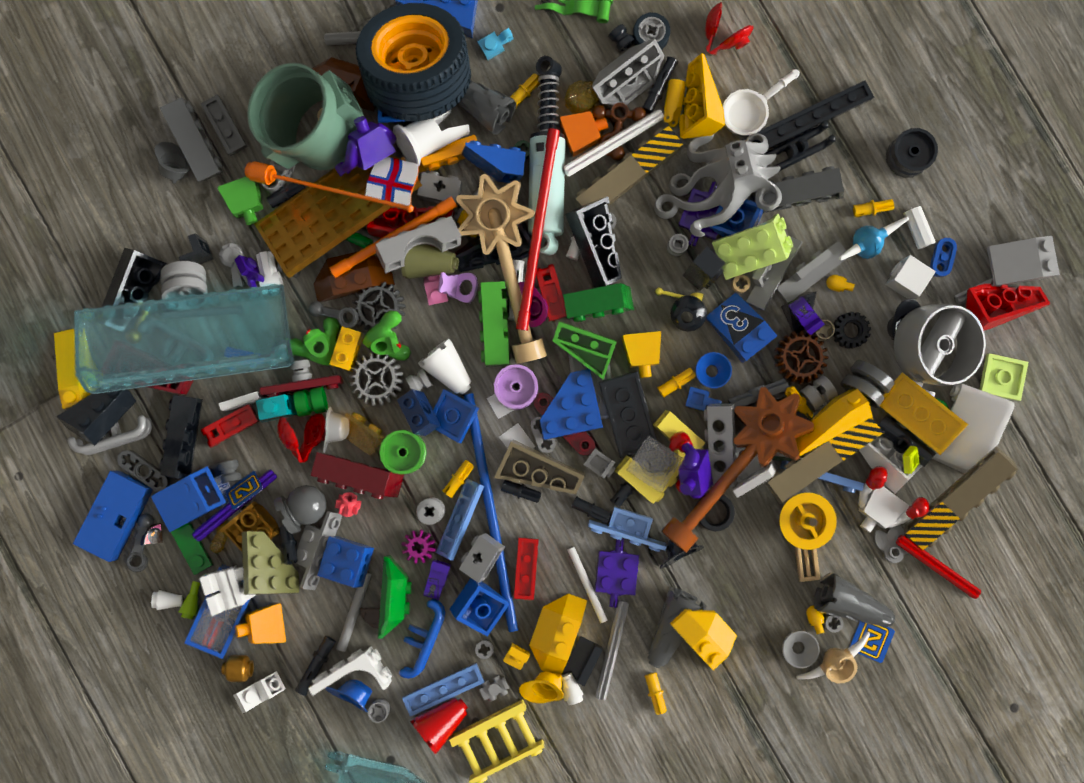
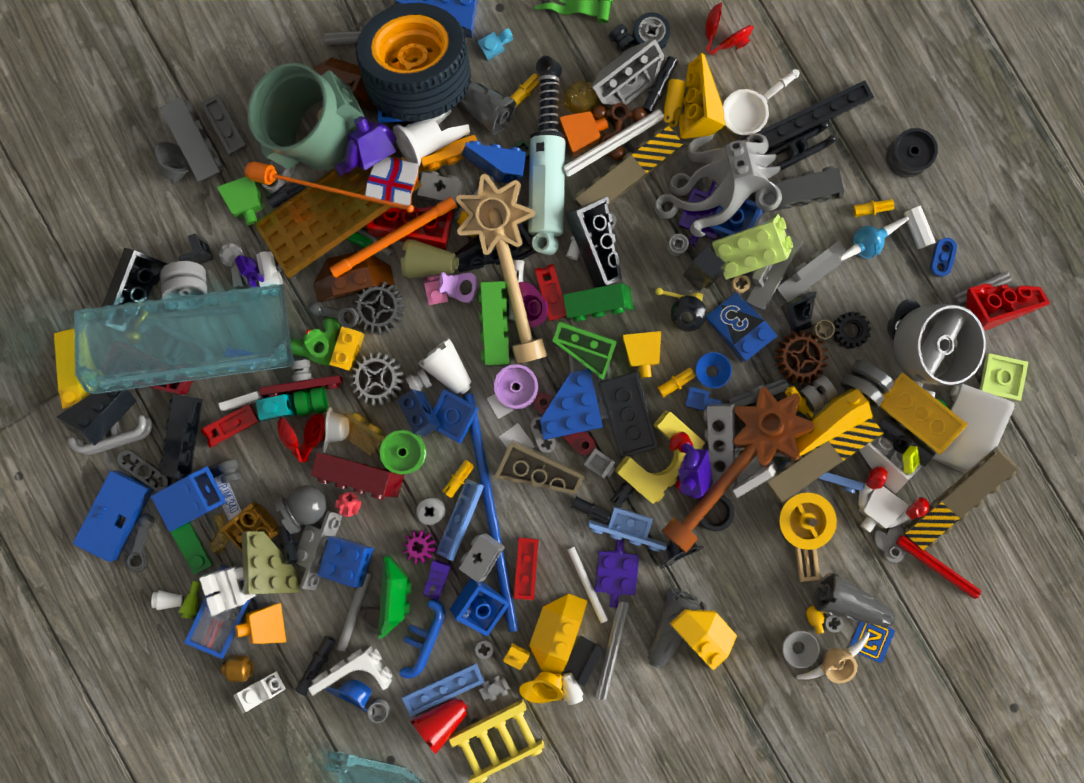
(152, 535): dark brown tile -> none
(227, 511): dark purple axle -> none
(244, 490): sticker -> none
(384, 340): bright green head -> none
(441, 234): light grey arch -> none
(520, 491): black axle -> none
(551, 147): red piece -> none
(654, 464): clear plate -> none
(655, 693): yellow axle -> none
(806, 315): dark purple leg -> none
(839, 283): yellow cylinder -> none
(910, 277): white head -> none
(1023, 261): light grey slope -> none

